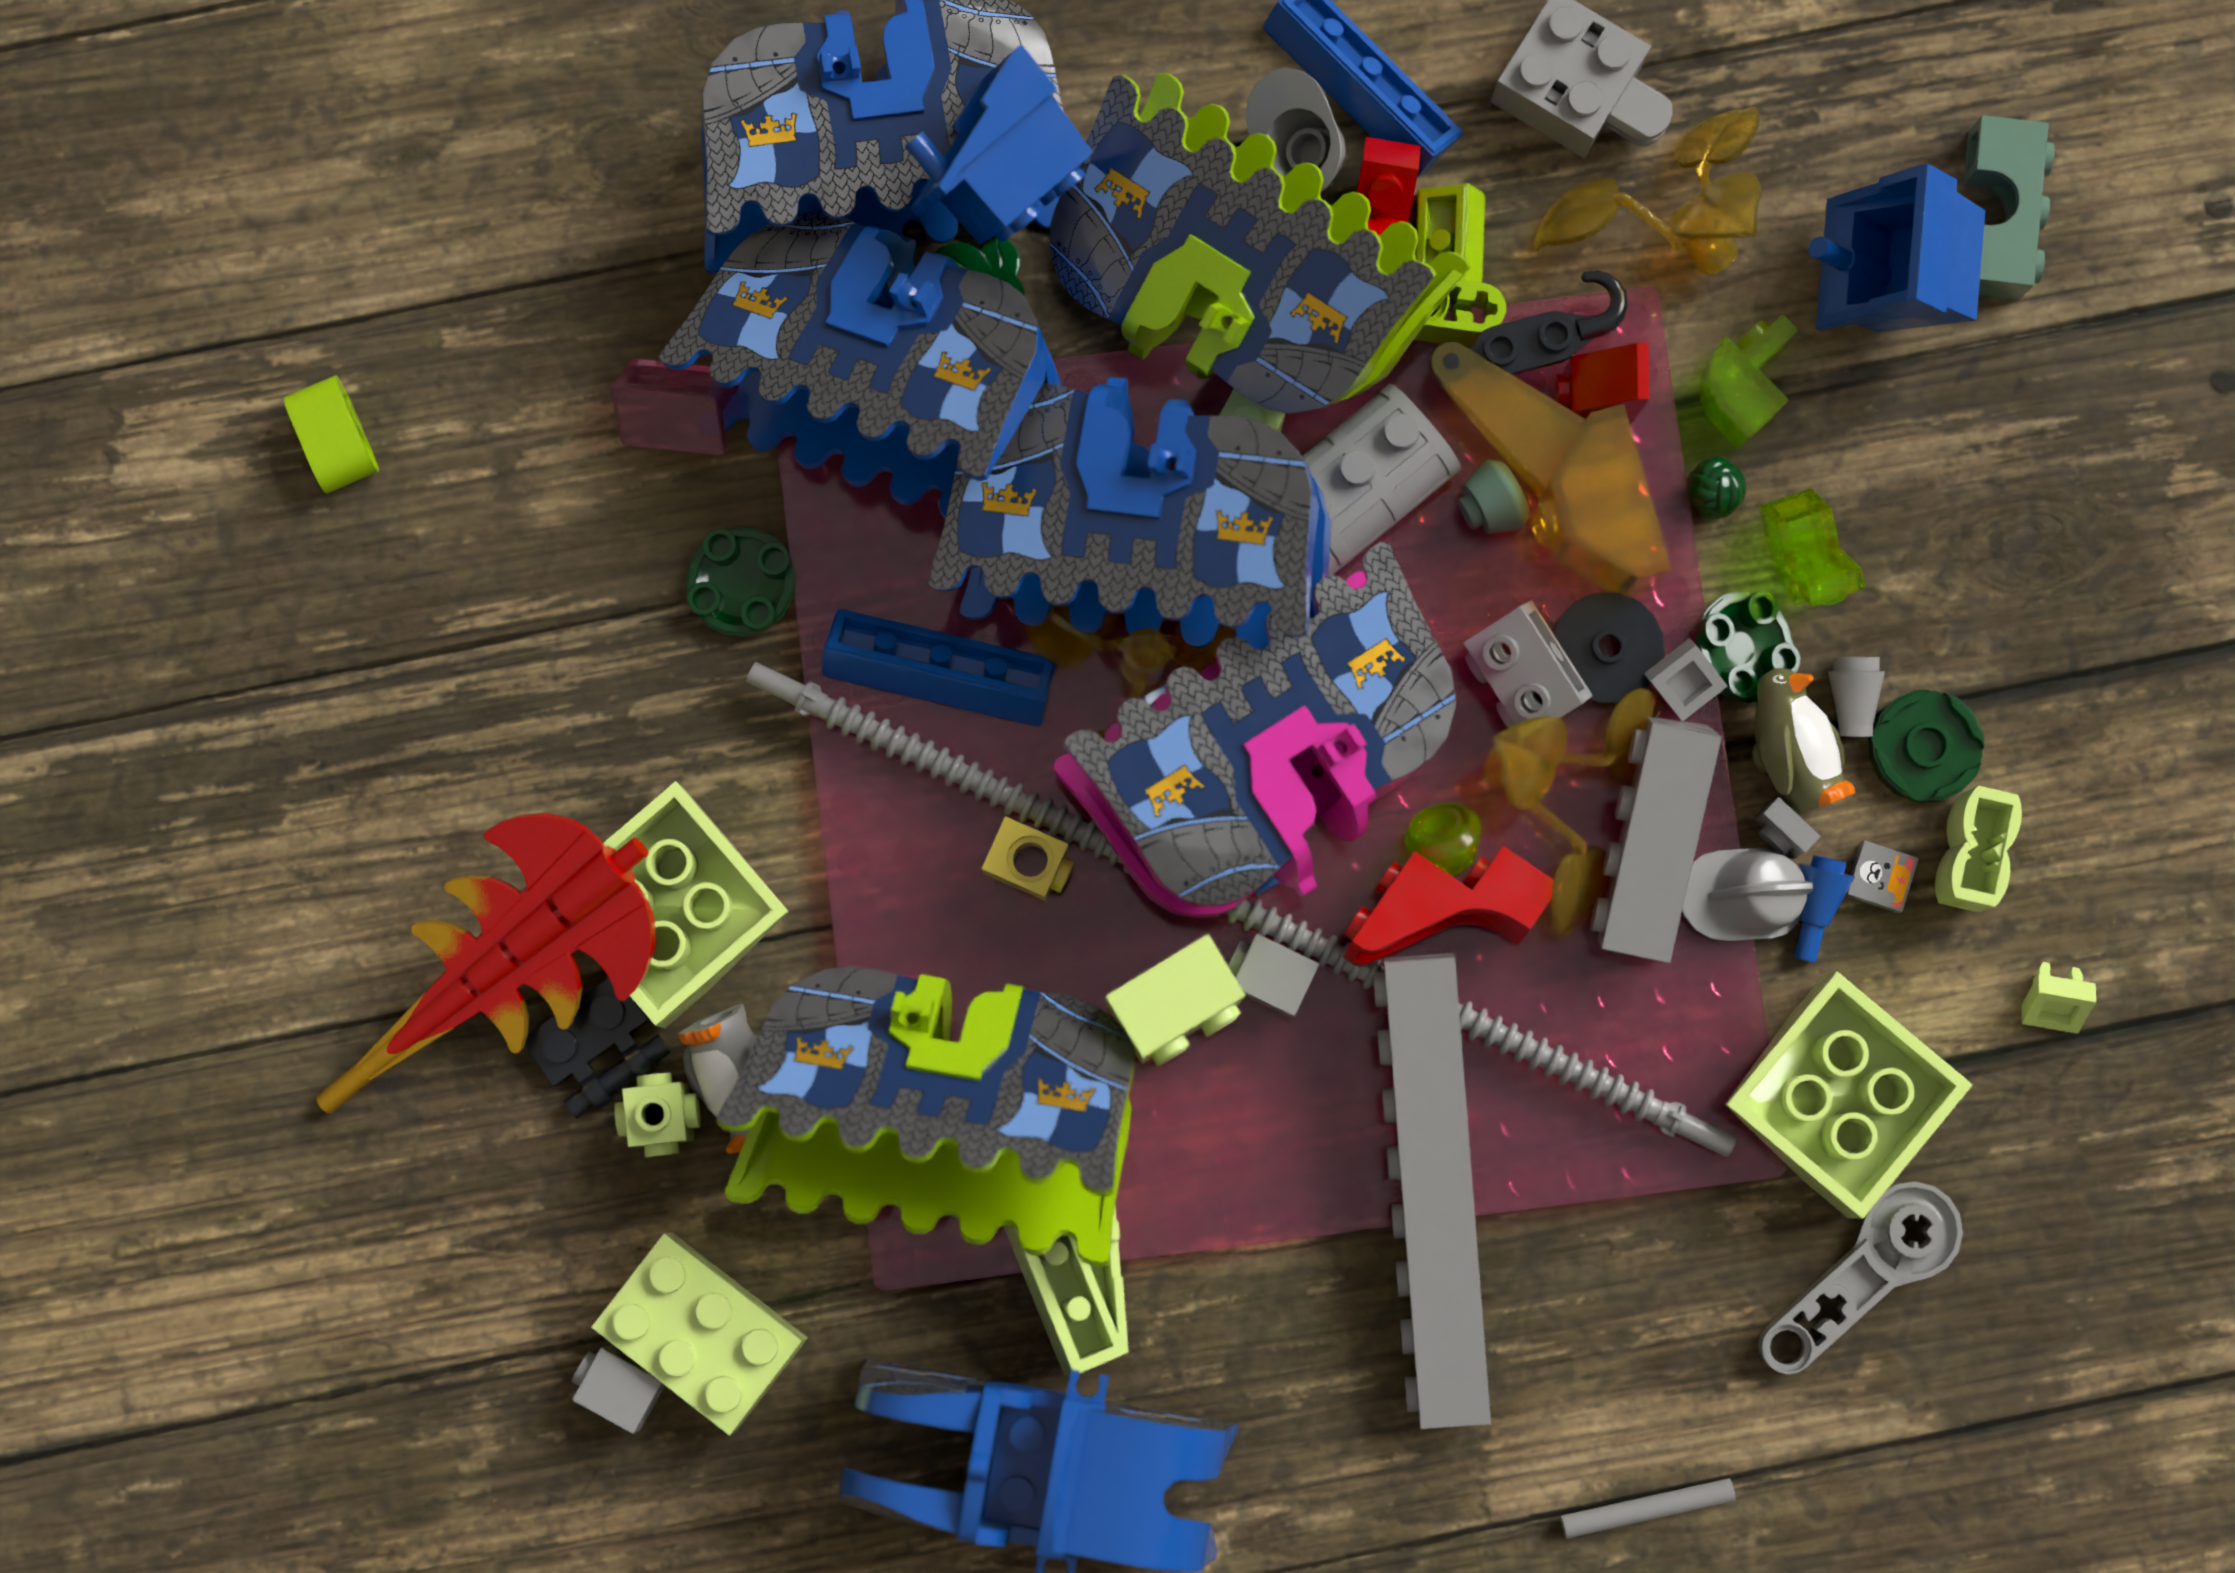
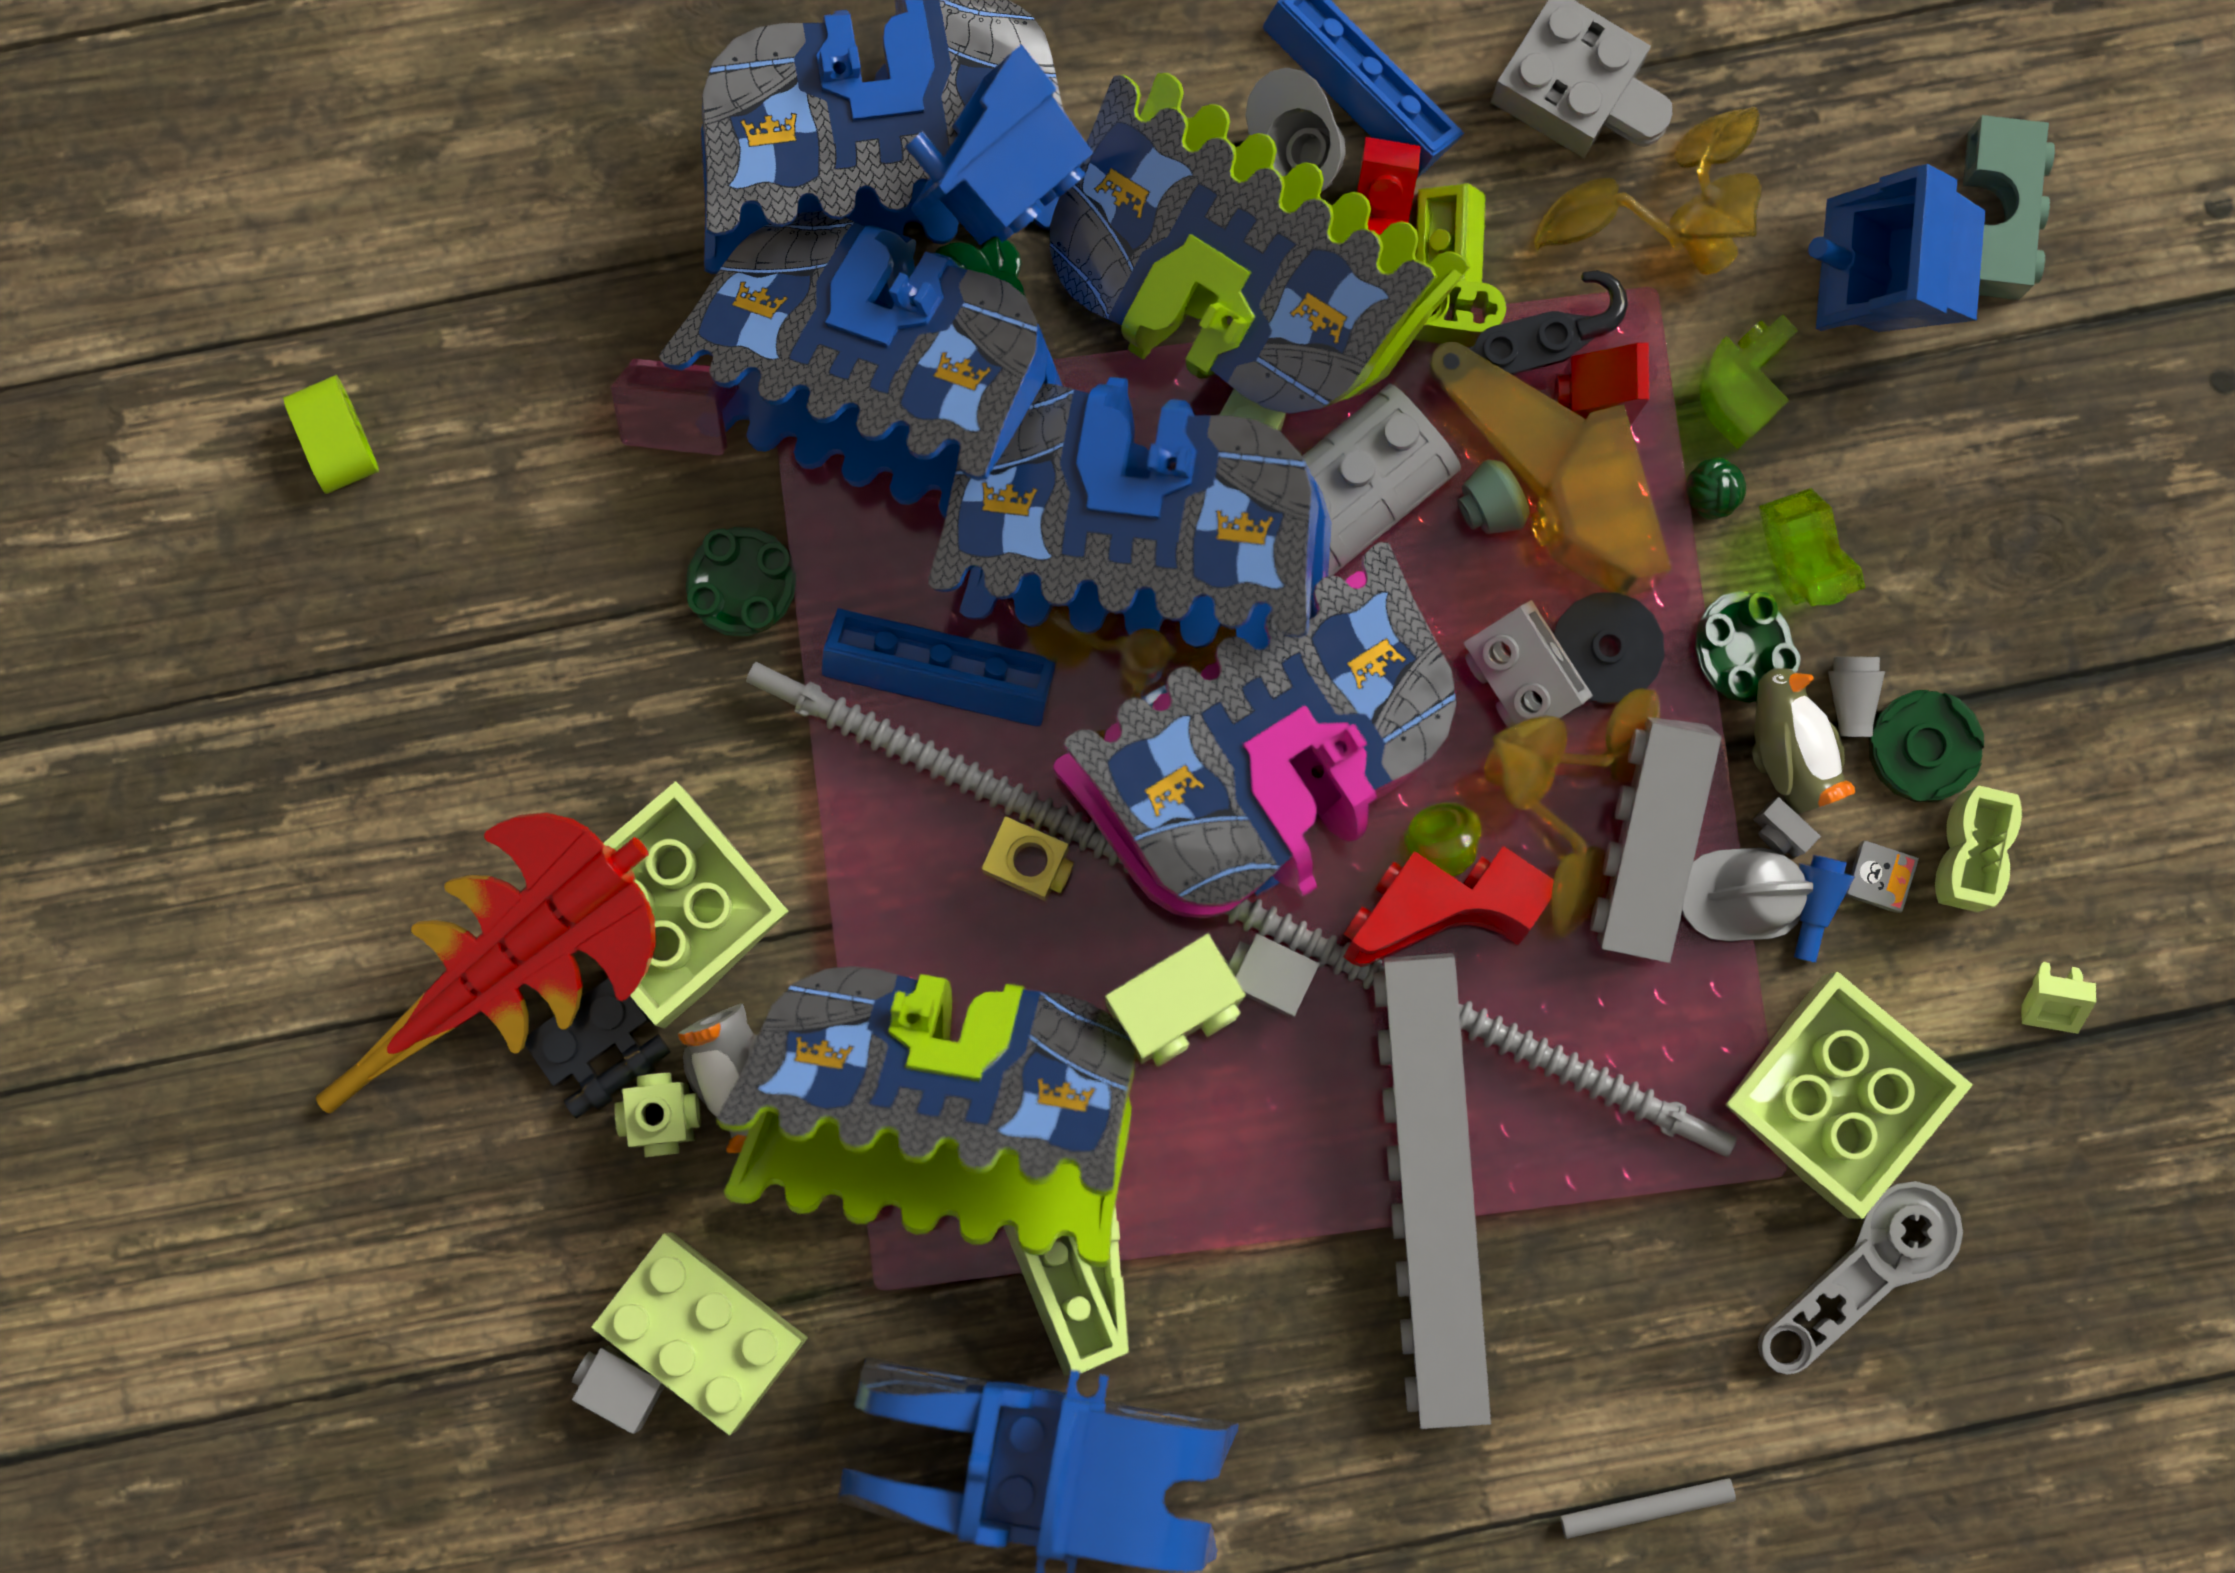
(1685, 679): light grey plate -> none

